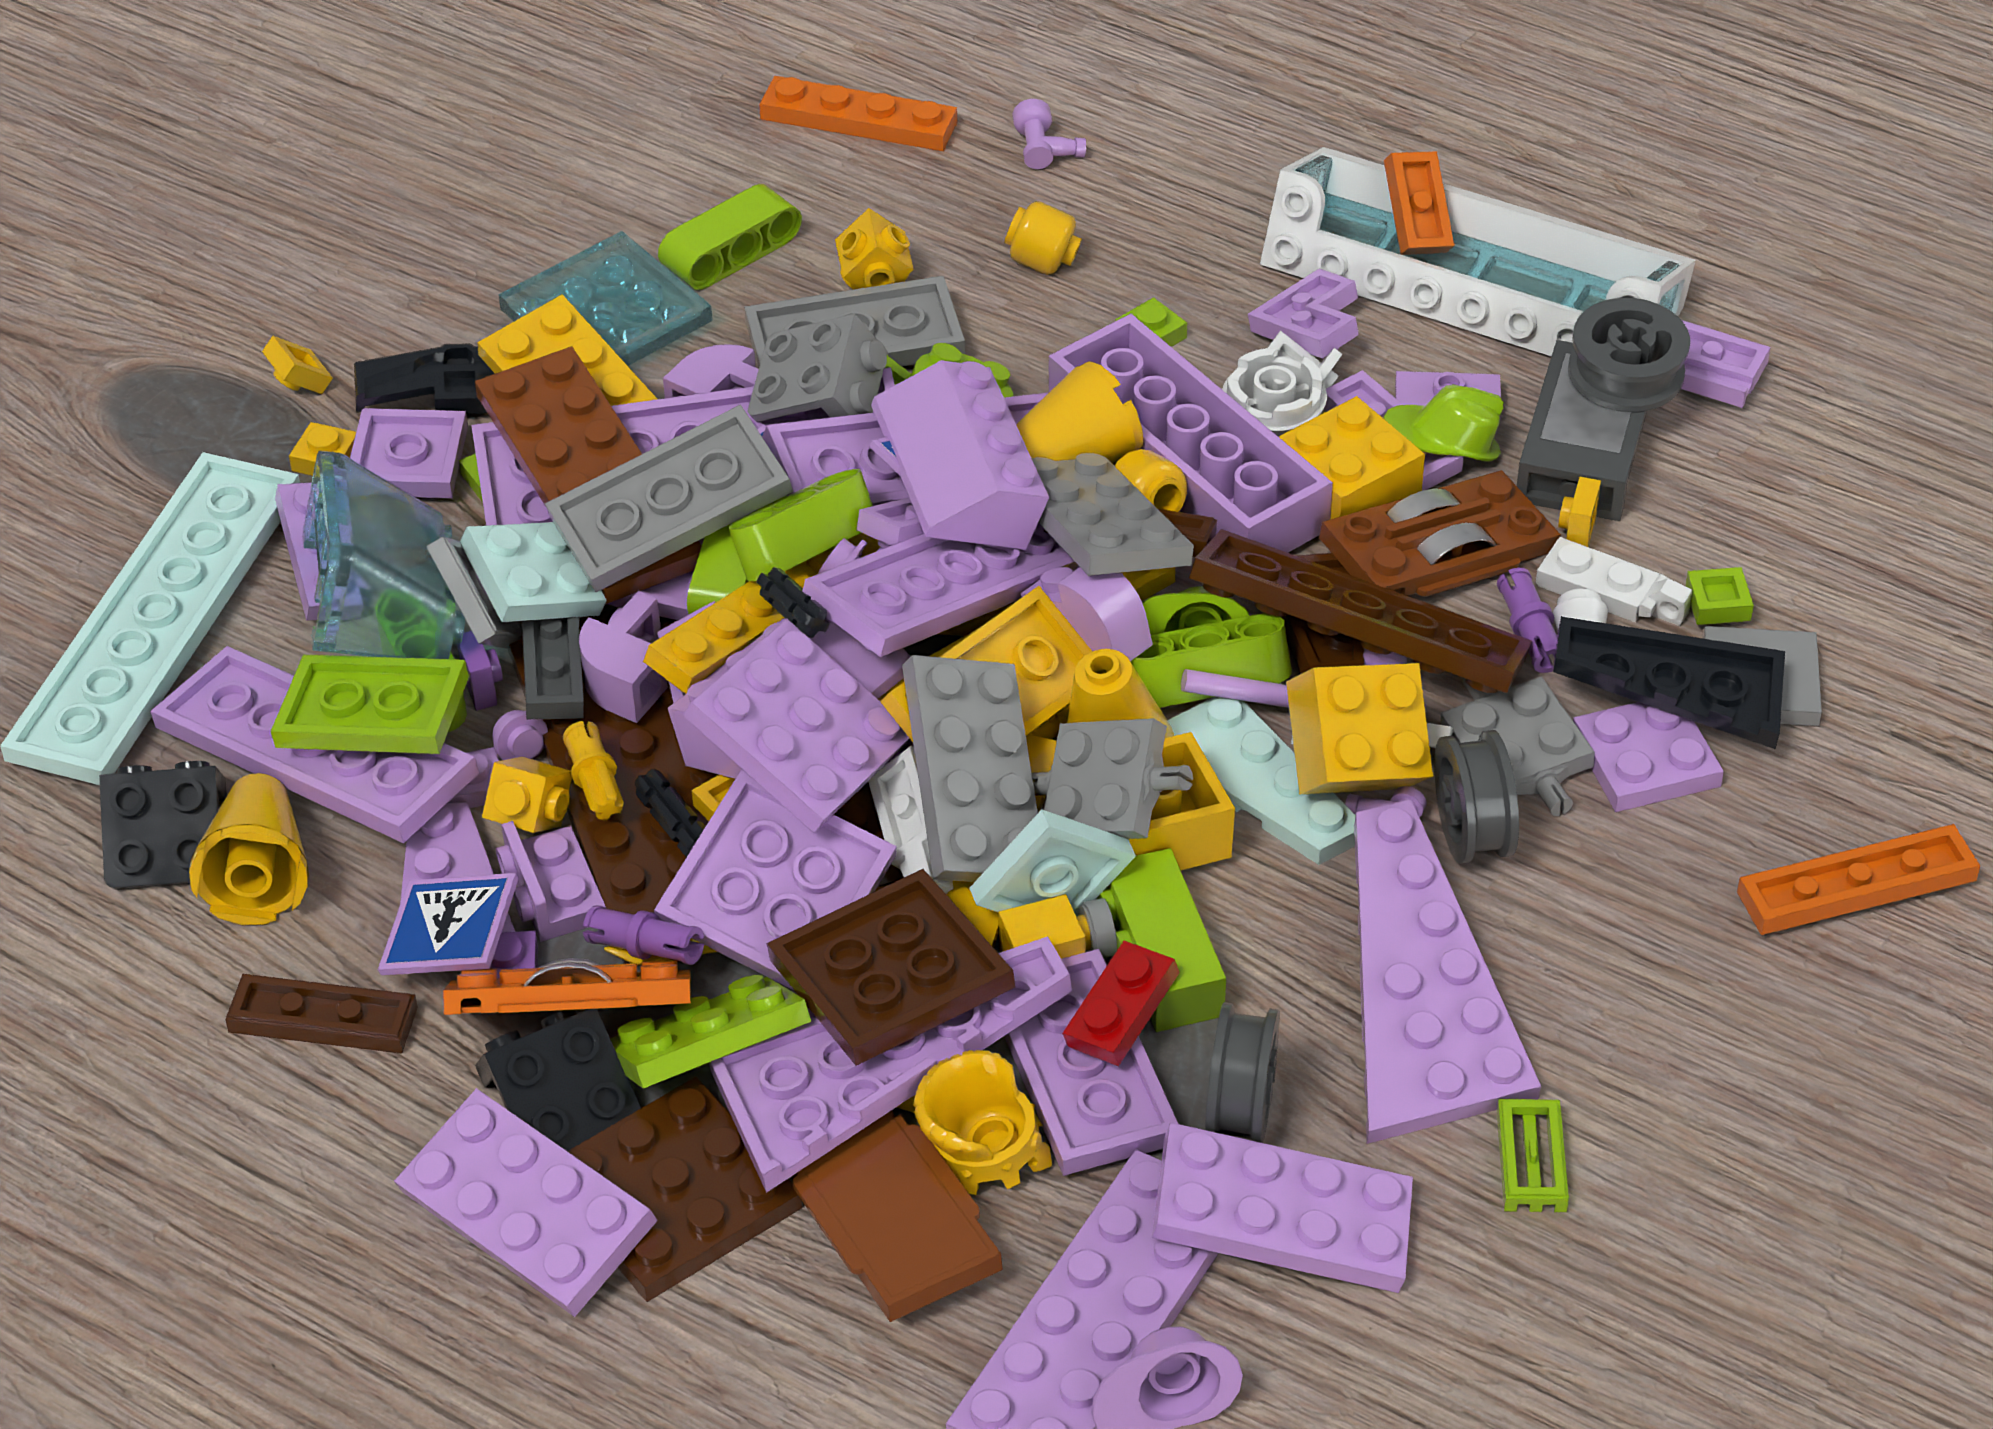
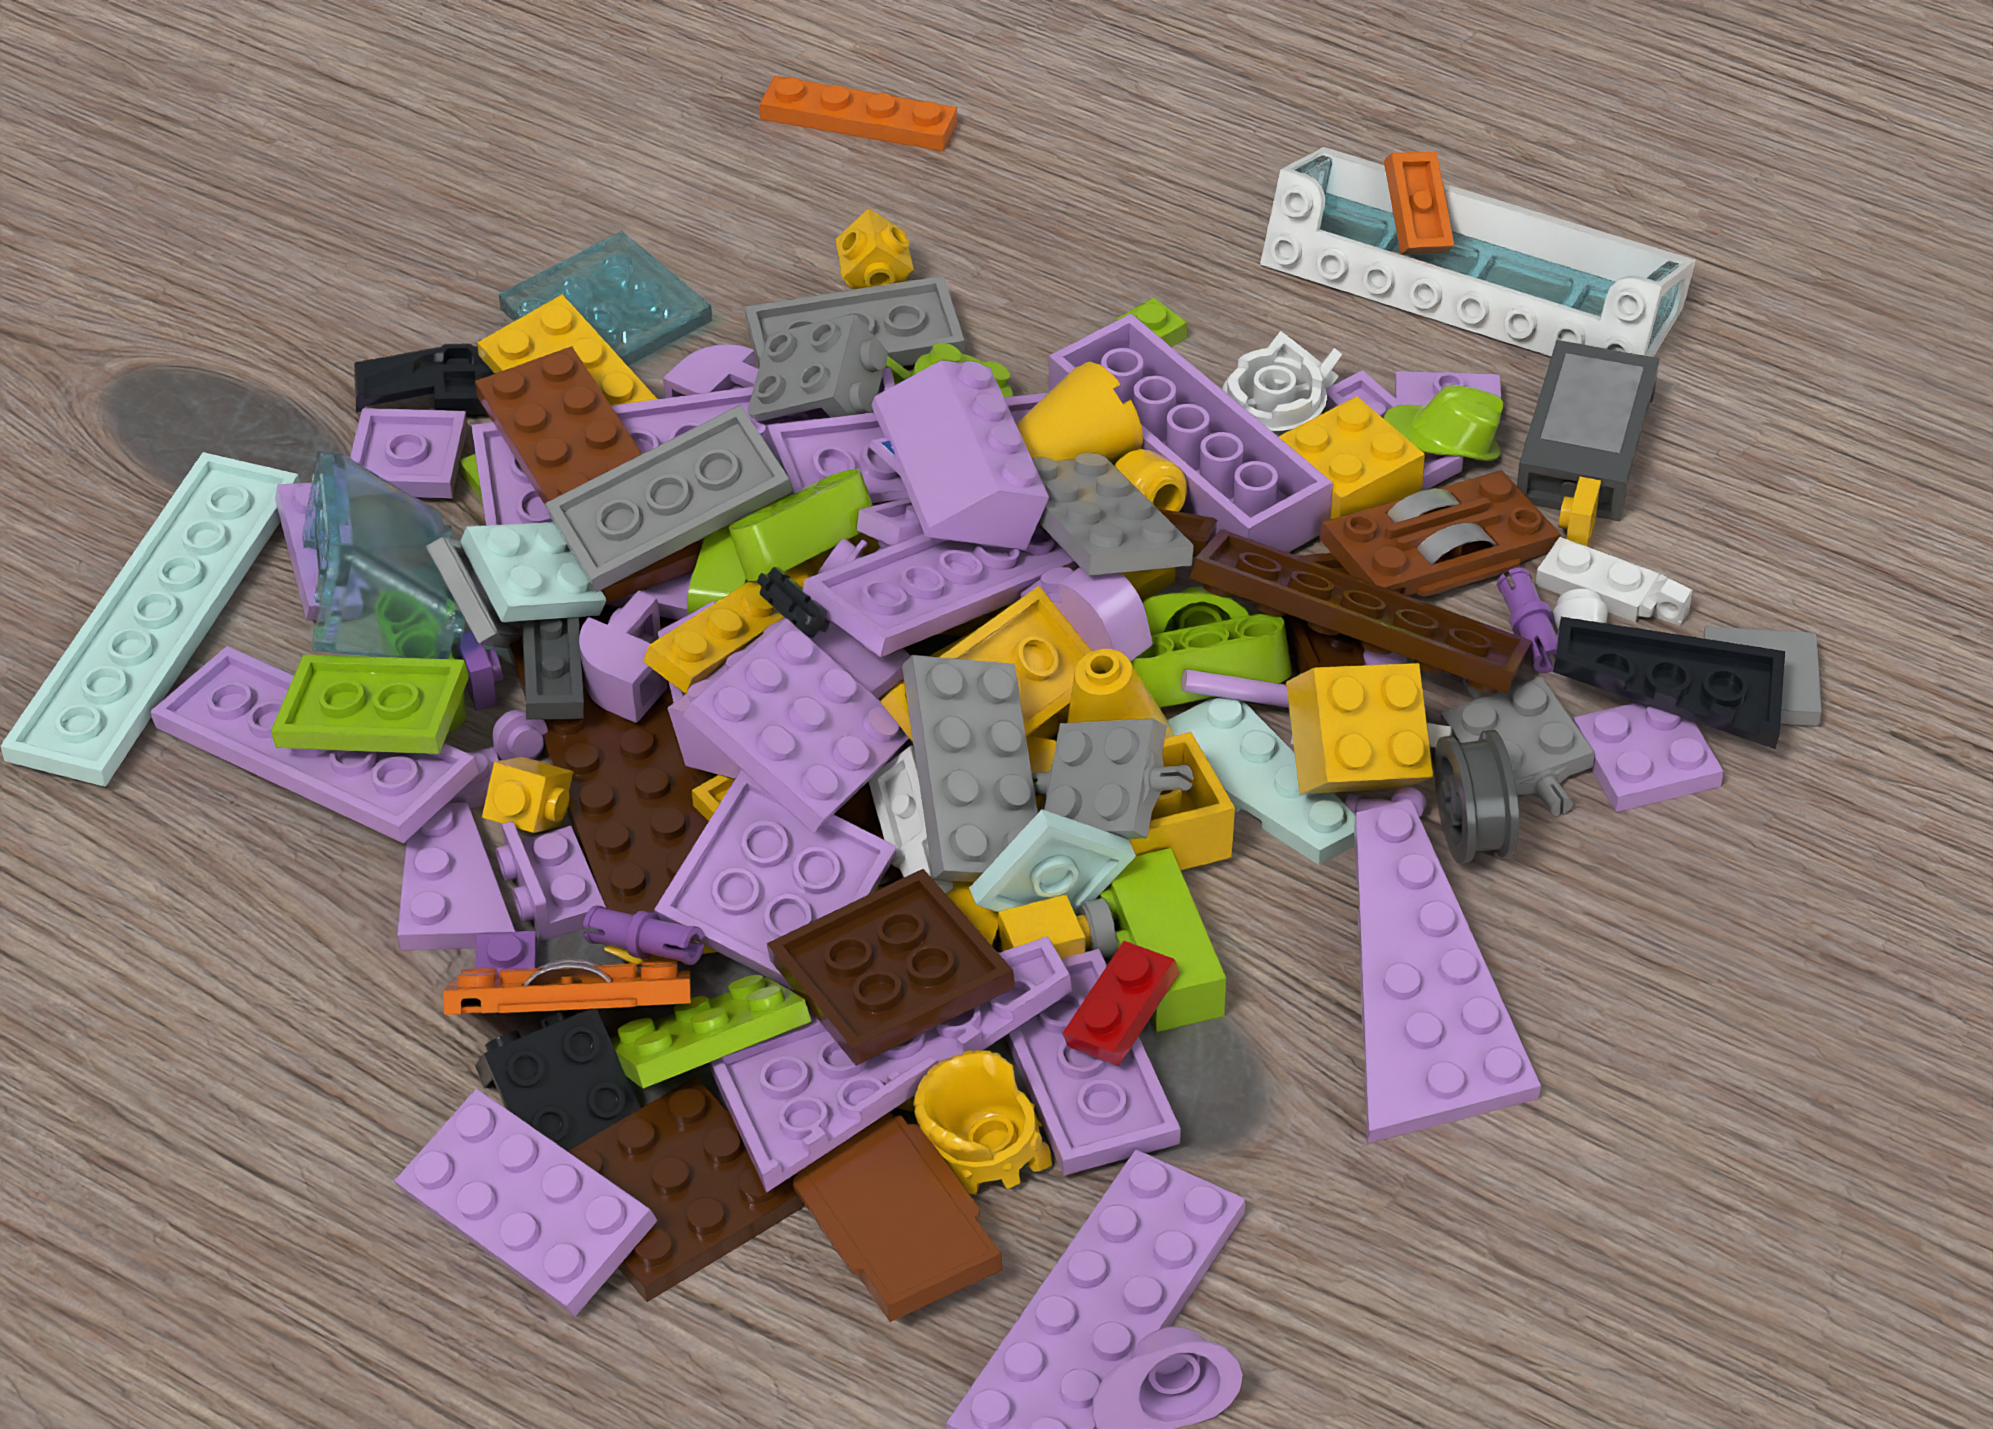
(156, 821): black bracket -> none
(255, 857): yellow cone -> none
(296, 366): yellow plate -> none
(319, 438): yellow plate -> none
(321, 1013): reddish brown tile -> none
(448, 924): piece -> none
(593, 769): yellow axle -> none
(669, 809): black axle -> none
(729, 236): lime beam -> none
(1032, 120): lavender piece -> none
(1042, 238): yellow head -> none
(1242, 1072): dark grey wheel -> none
(1283, 1207): lavender plate -> none
(1310, 313): lavender plate -> none
(1532, 1194): lime tile -> none
(1628, 354): dark grey wheel -> none
(1719, 596): lime plate -> none
(1722, 365): lavender plate -> none
(1858, 879): orange plate -> none

